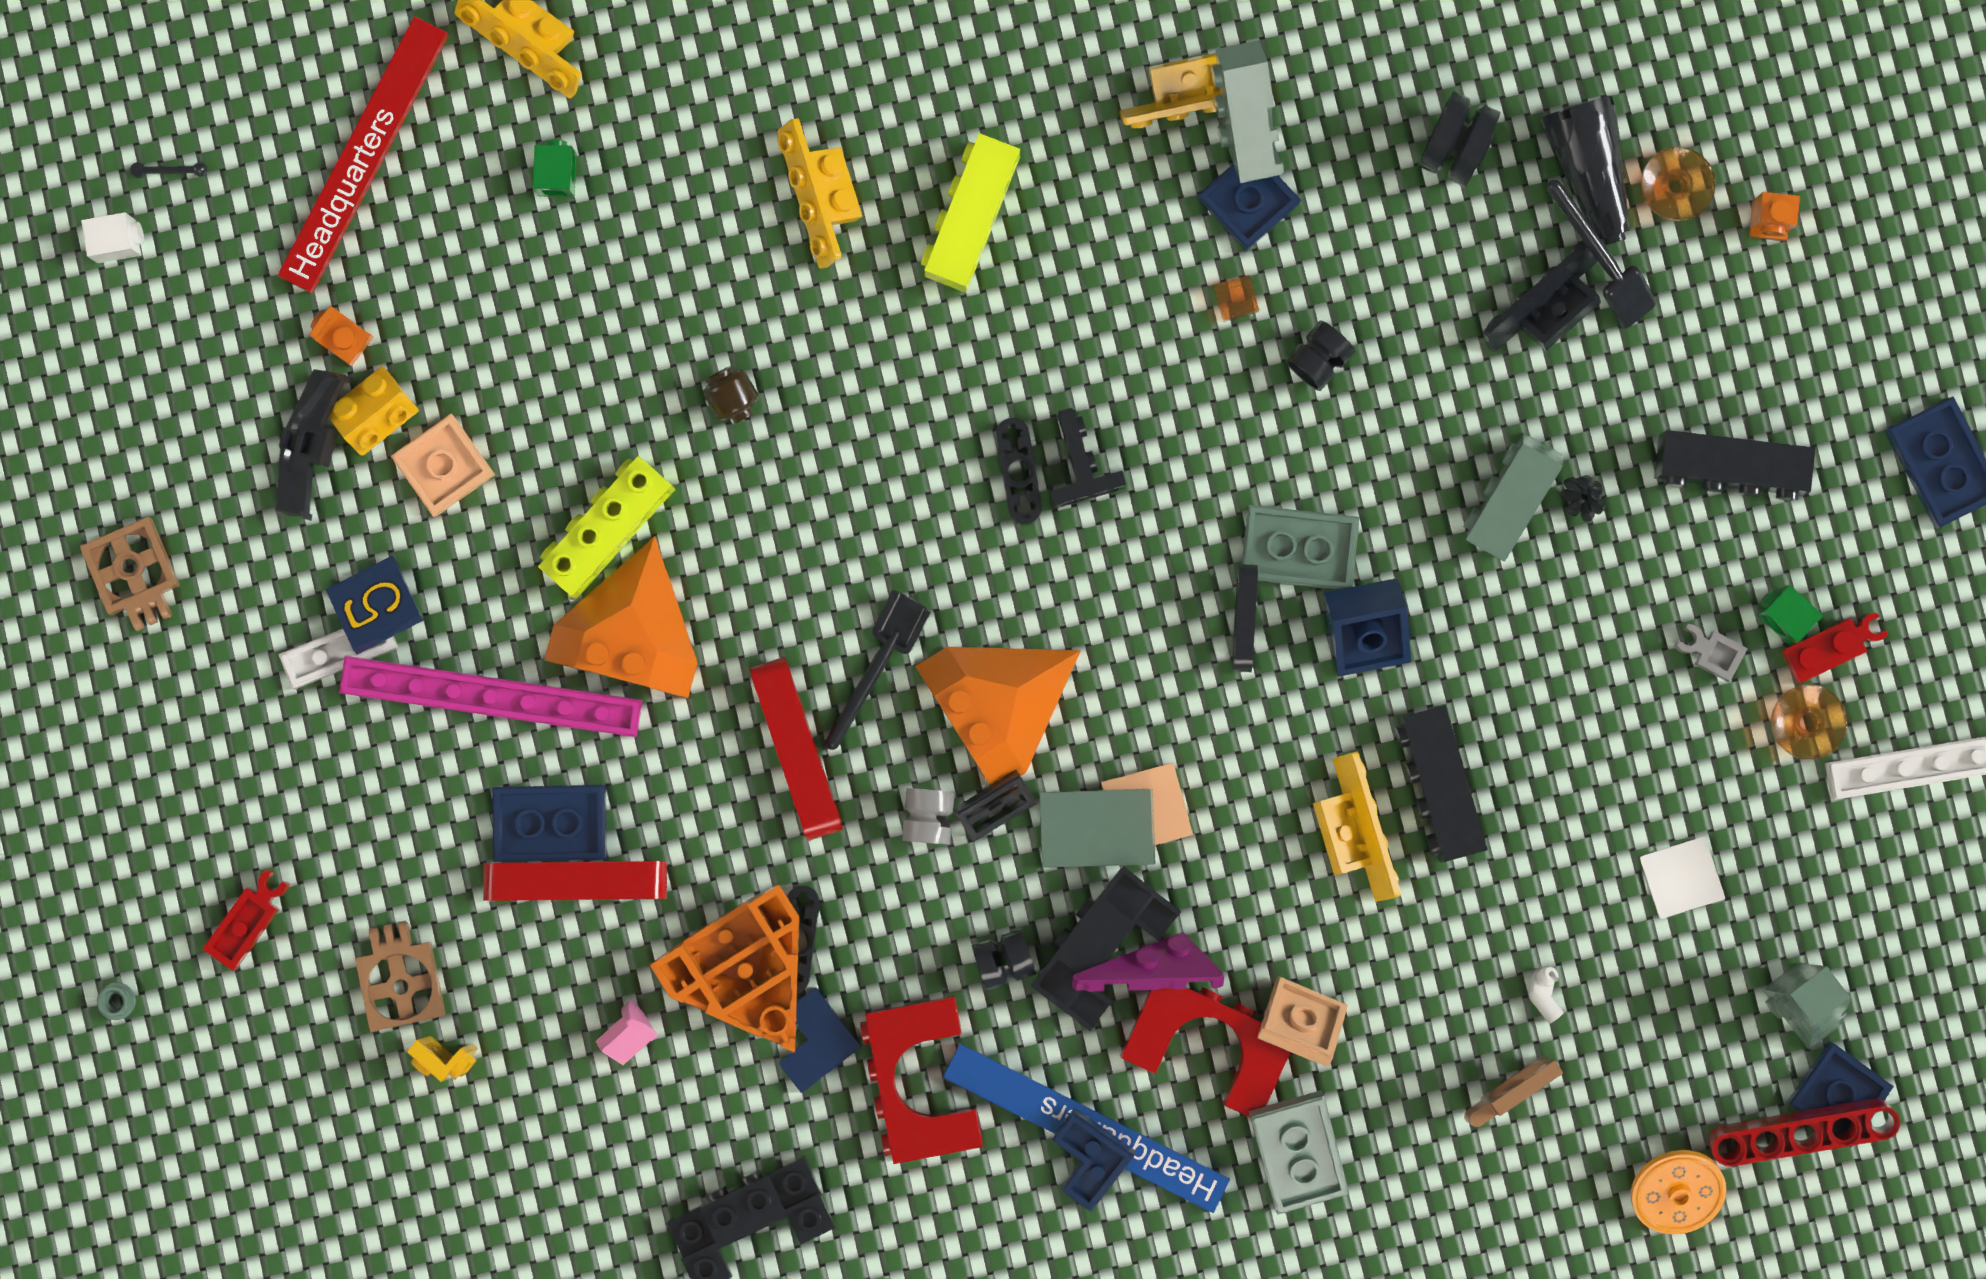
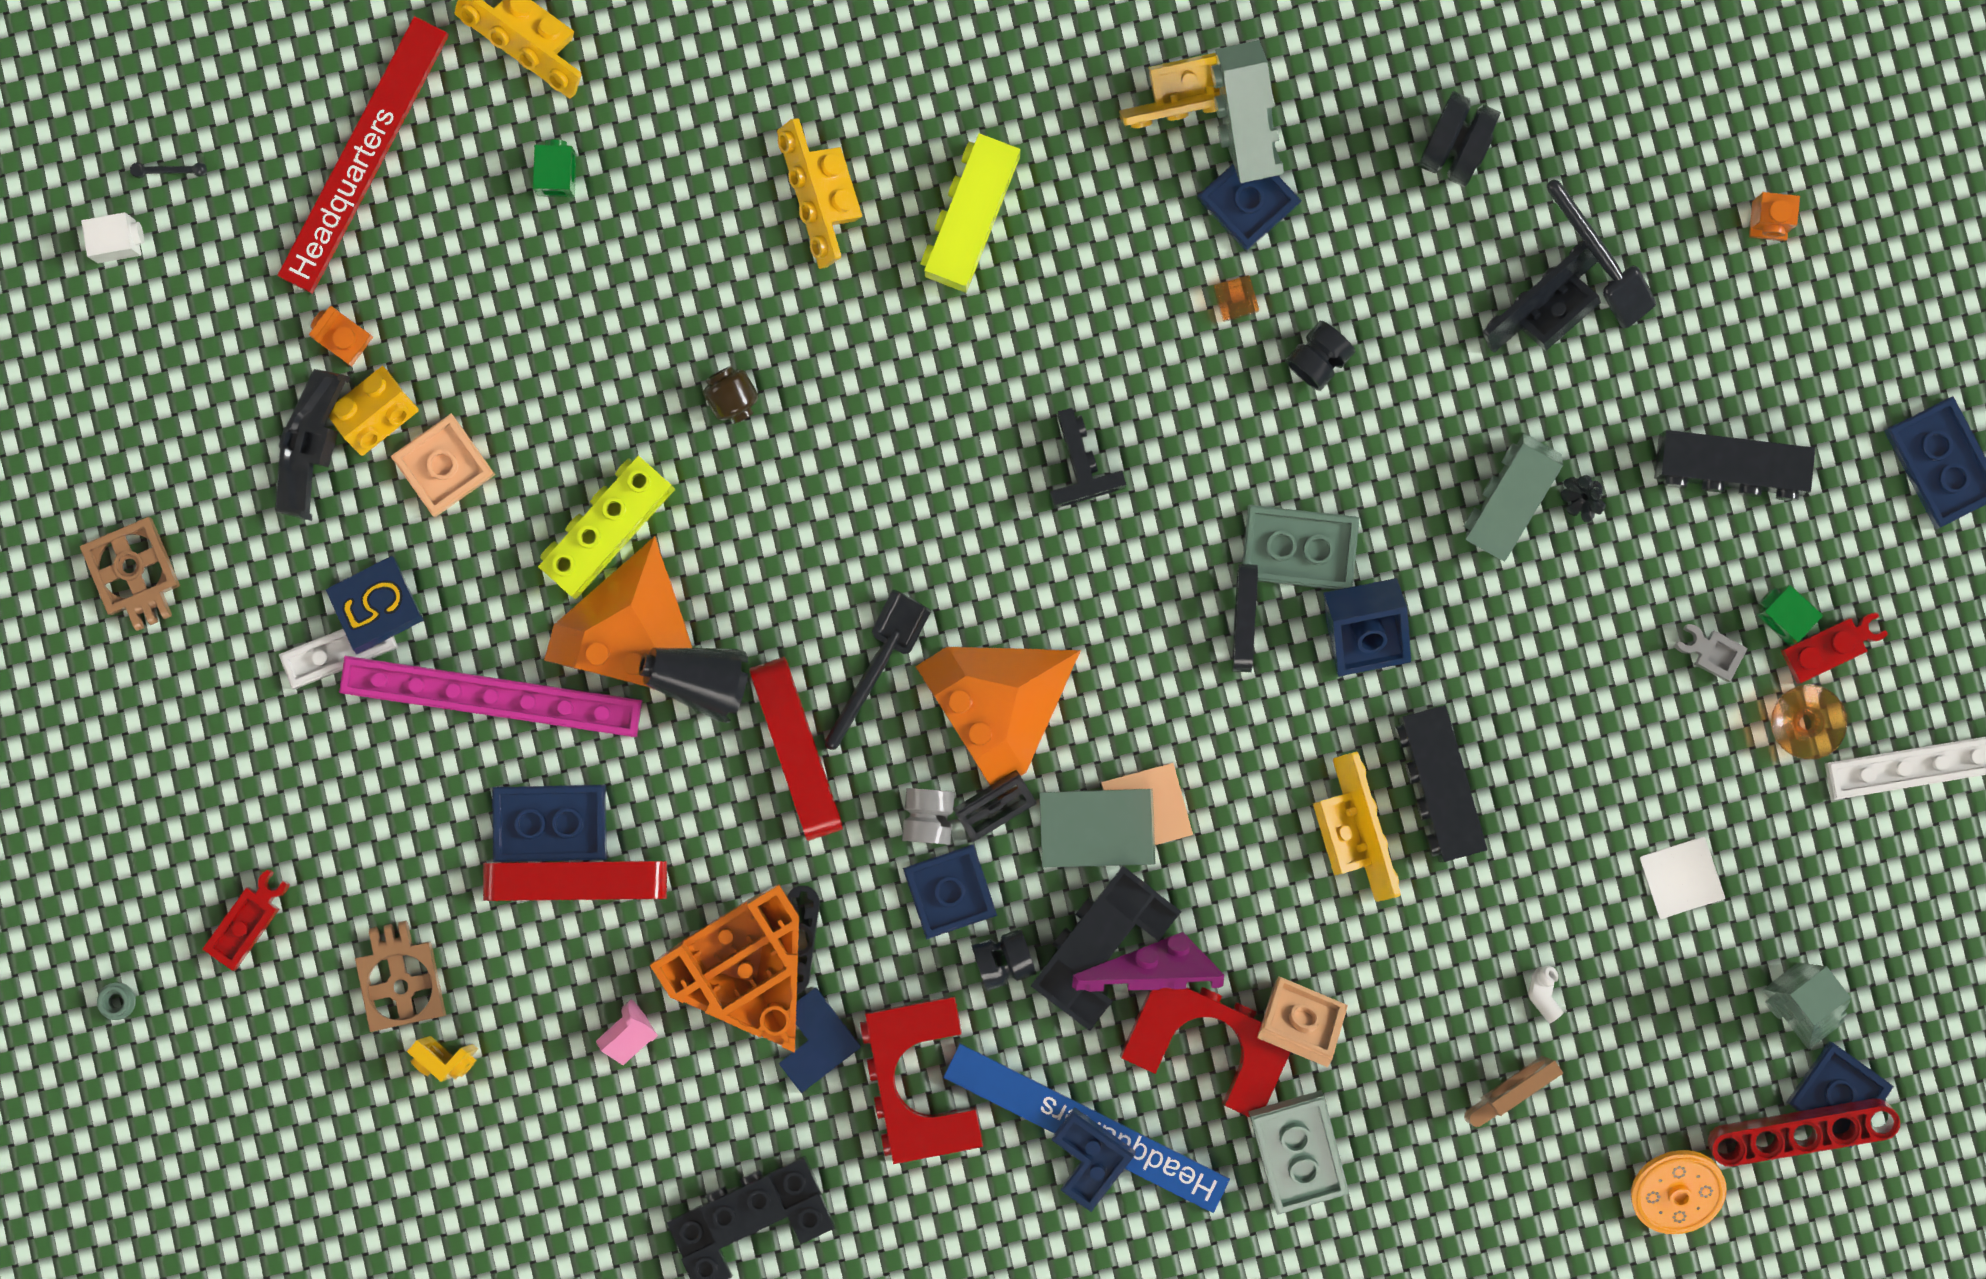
(698, 677): none -> black cone
(950, 891): none -> dark blue tile
(1023, 443): black beam -> none
(1590, 155): black cone -> none
(1693, 175): clear orange dish -> none

